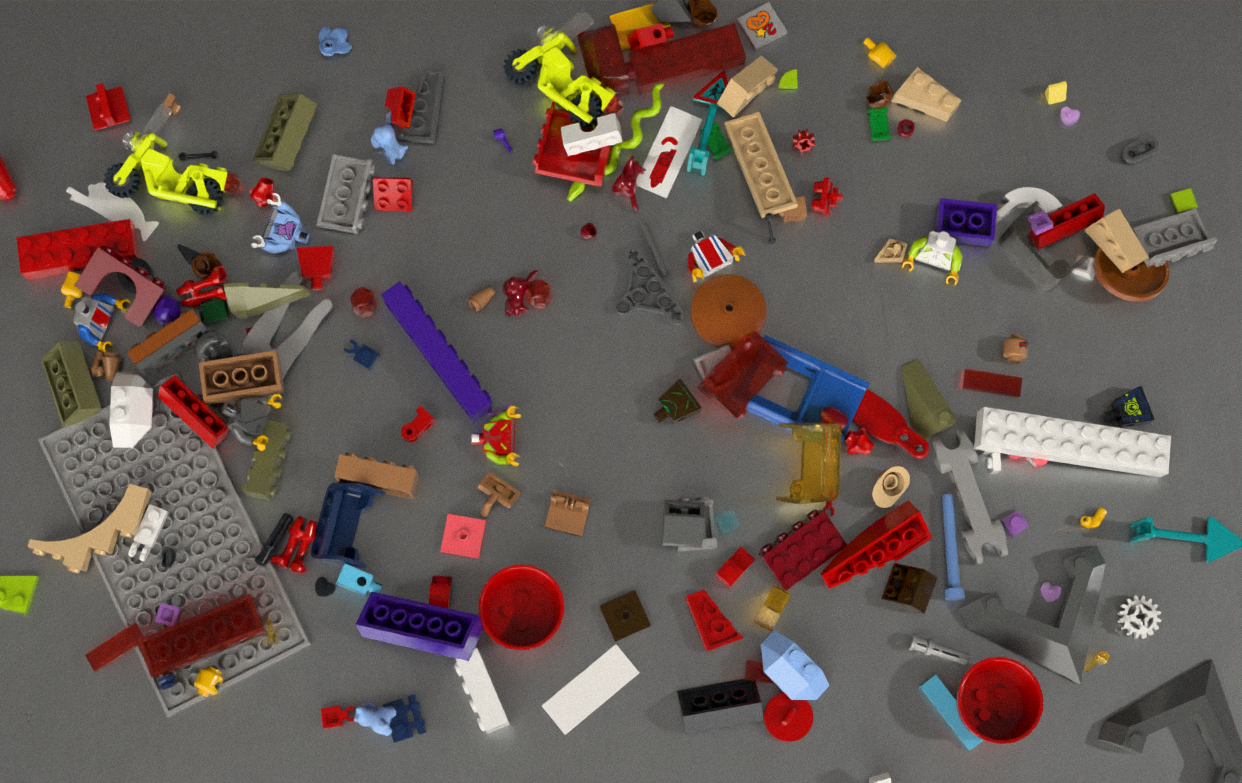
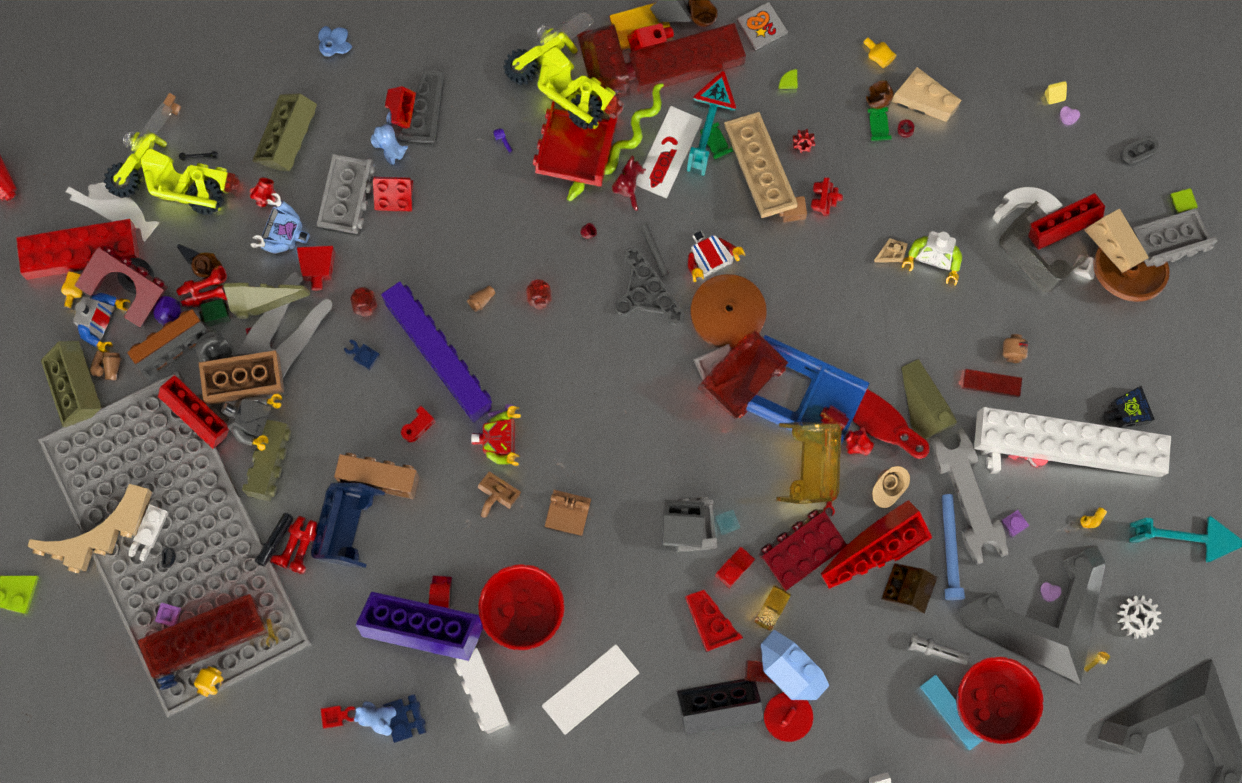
(107, 107): red bracket -> none
(114, 647): clear red tile -> none
(130, 409): white wedge -> none
(323, 587): black piece -> none
(349, 576): medium azure torso -> none
(463, 536): coral plate -> none
(515, 290): dark red animal -> none
(605, 134): white arch -> none
(625, 616): dark brown plate -> none
(677, 404): dark brown torso -> none
(747, 85): tan wedge -> none
(772, 240): black hinge -> none
(967, 221): dark purple brick -> none
(1040, 222): medium lavender plate -> none

